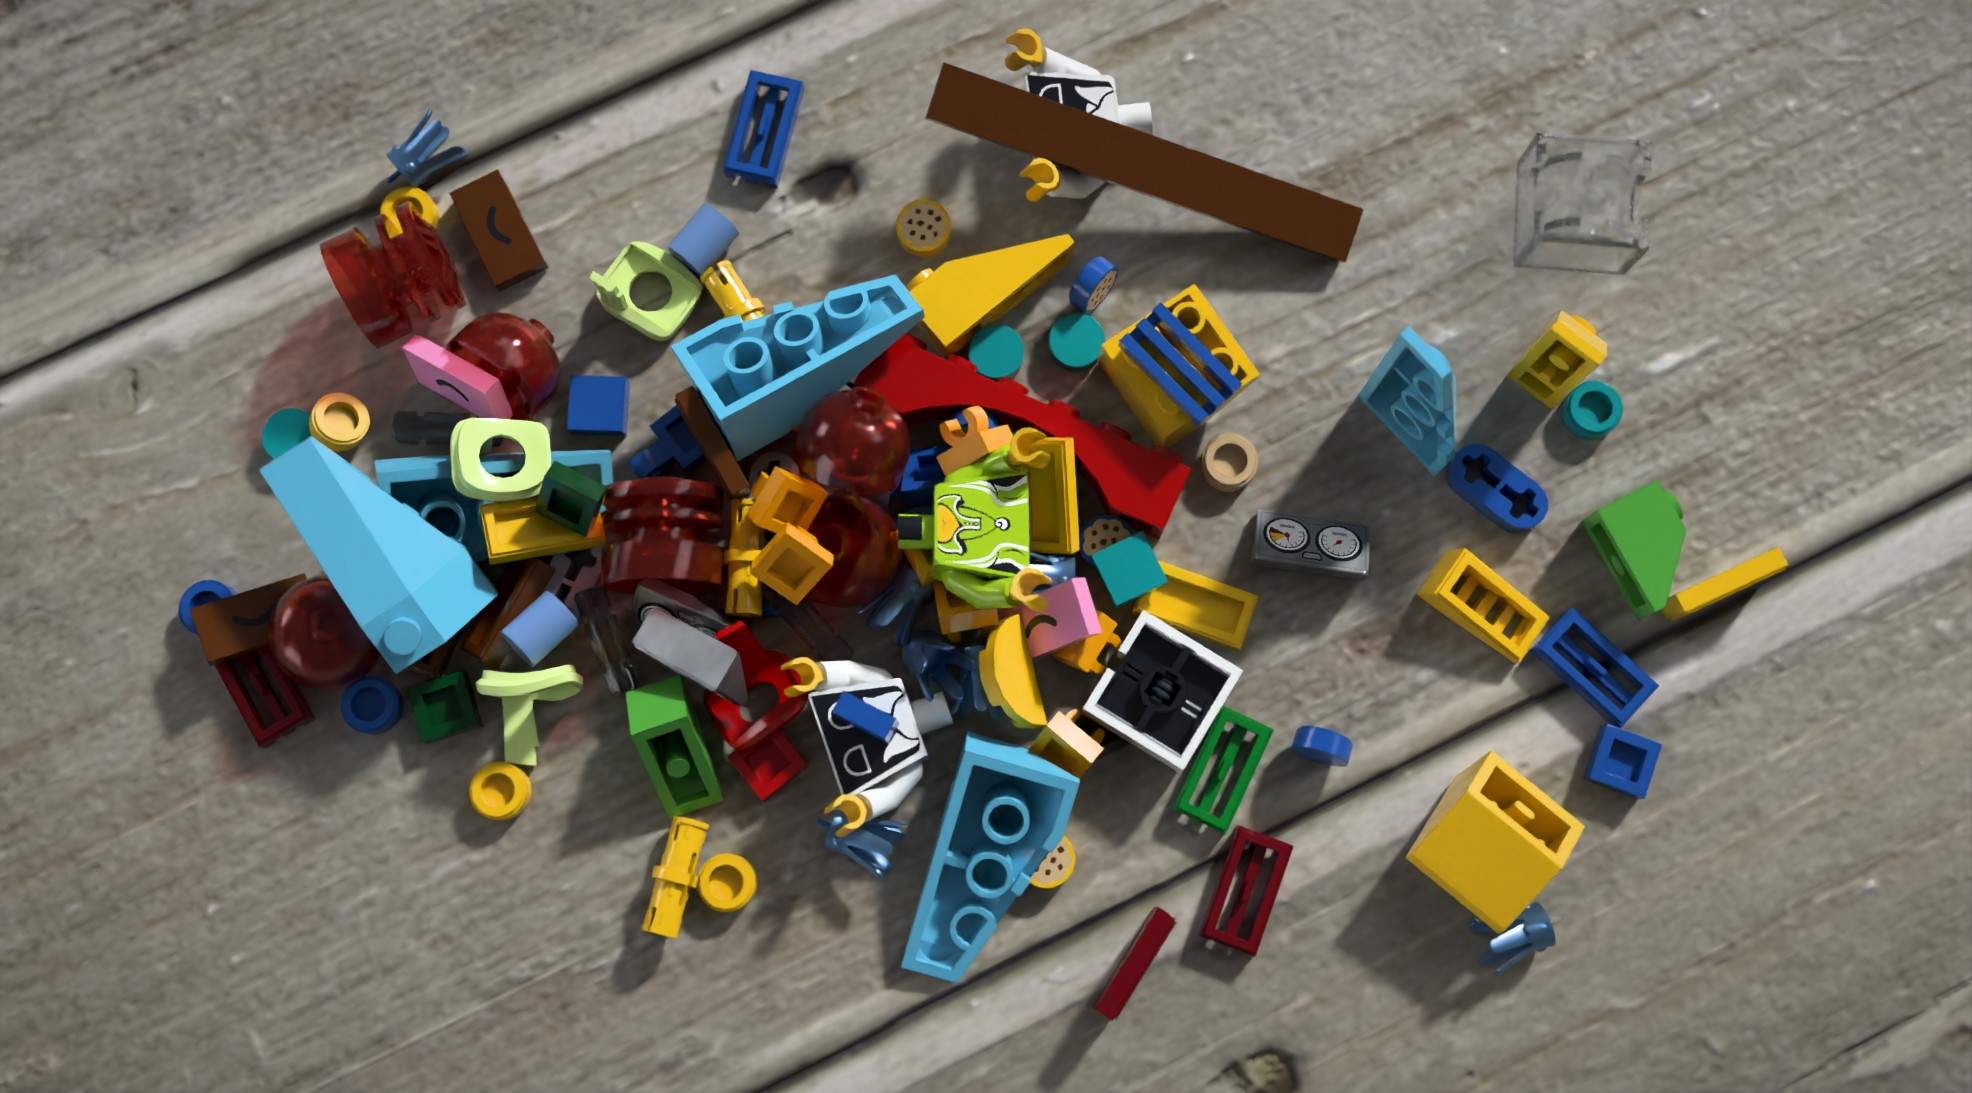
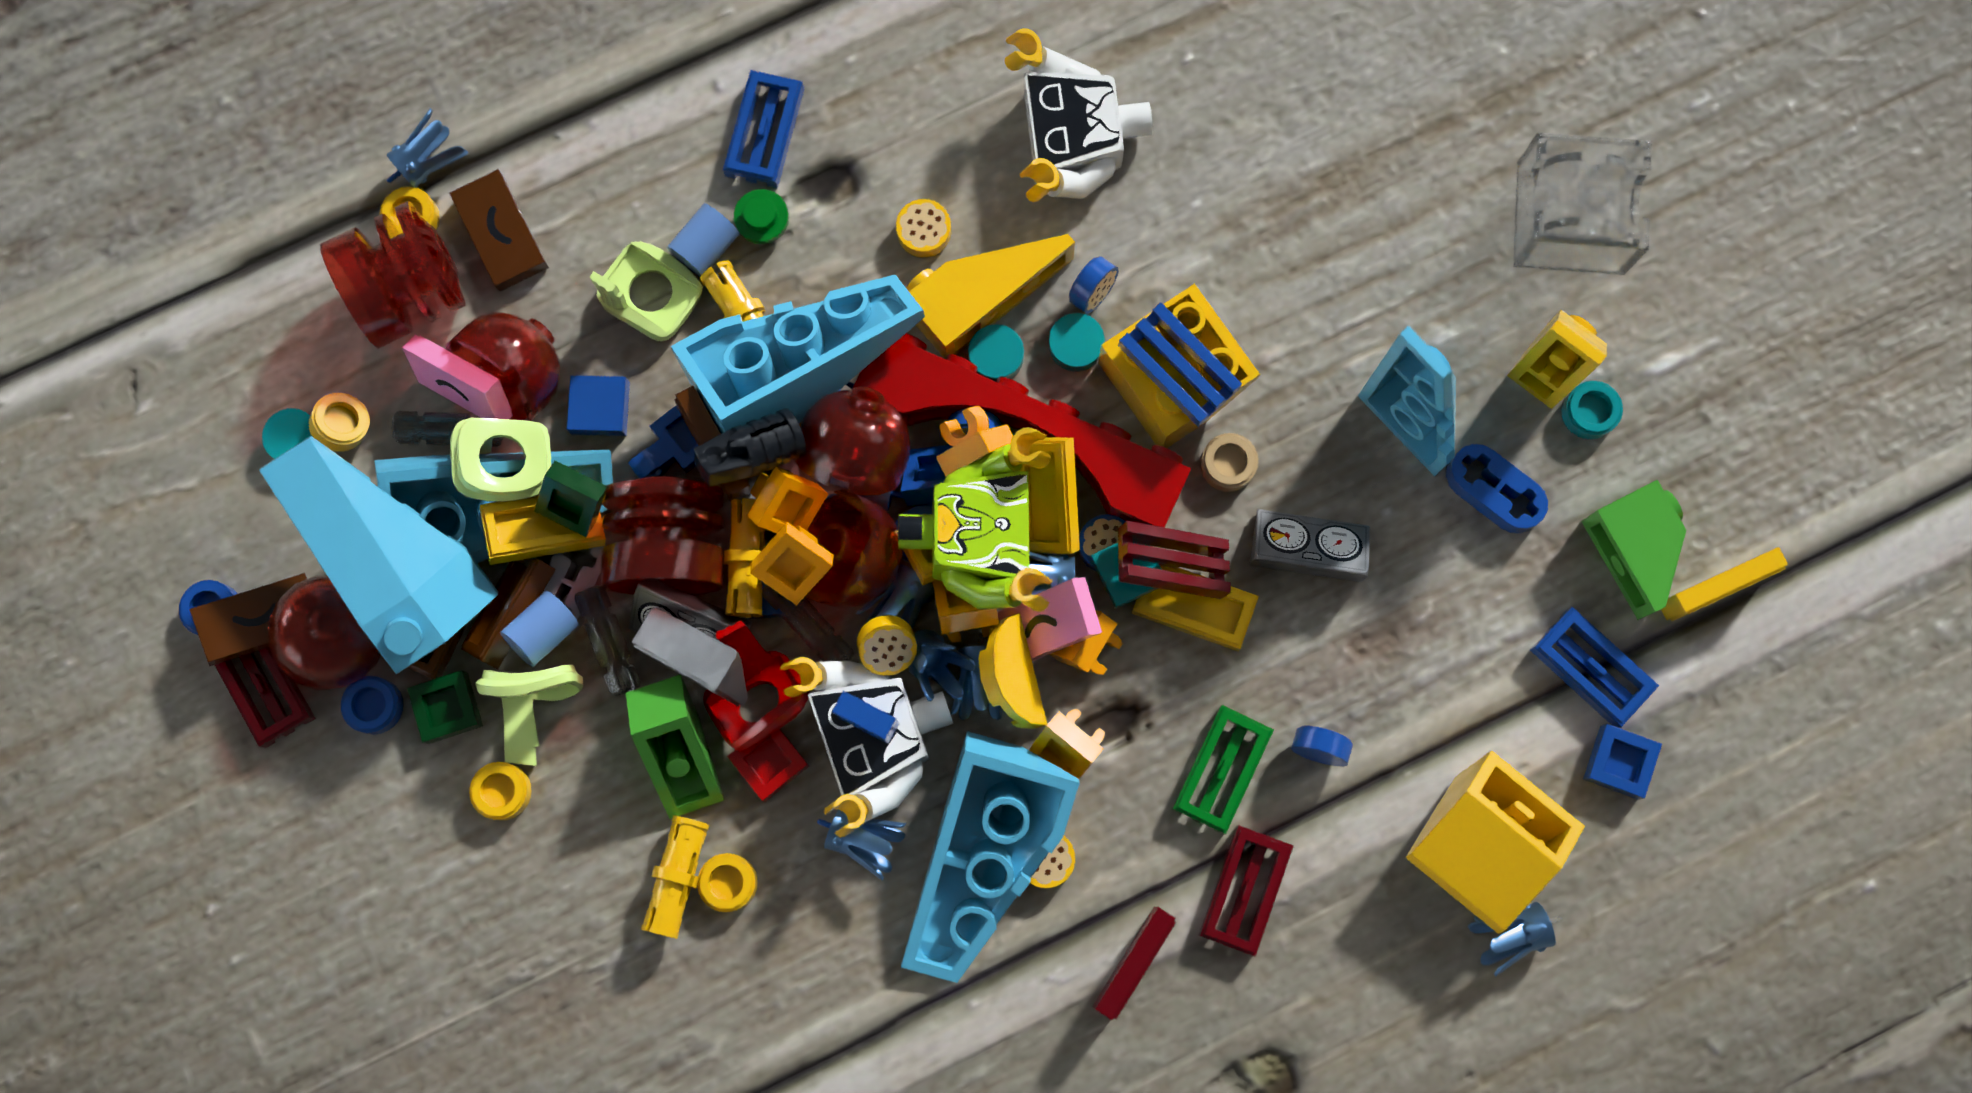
(751, 449): none -> black hinge
(761, 216): none -> green plate
(886, 645): none -> tile
(1143, 163): reddish brown tile -> none
(1162, 692): piece -> none
(1178, 540): none -> dark red tile
(1462, 562): yellow slope -> none

